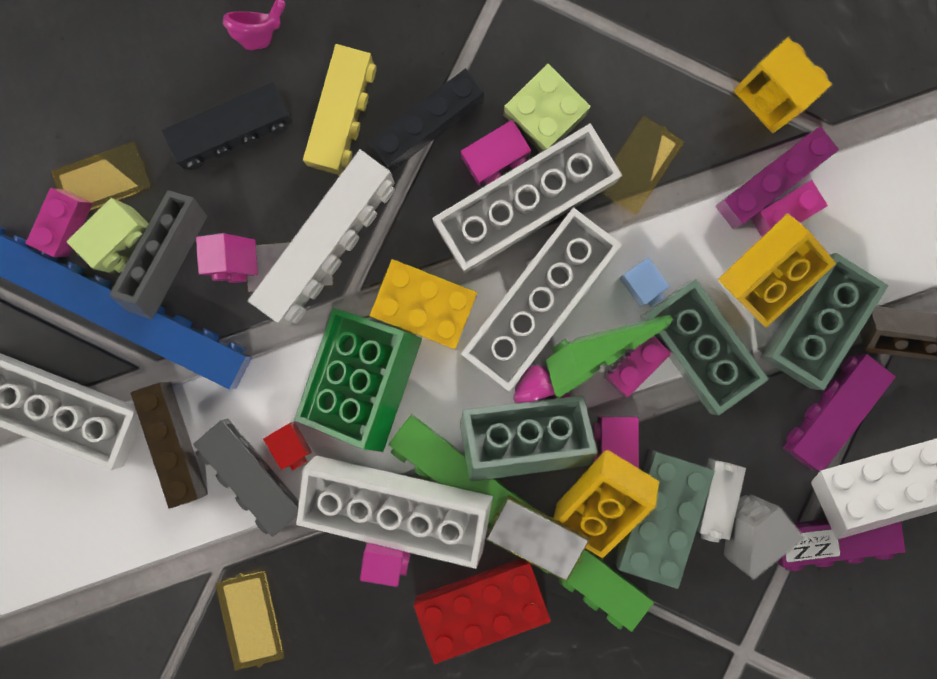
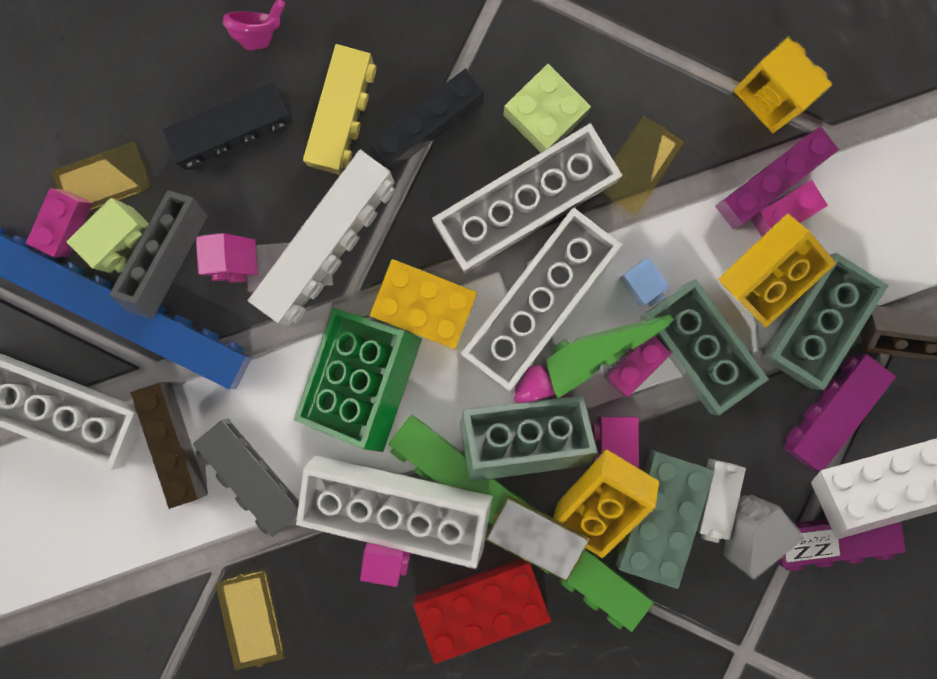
(288, 446): red brick -> none
(496, 154): dark pink brick -> none

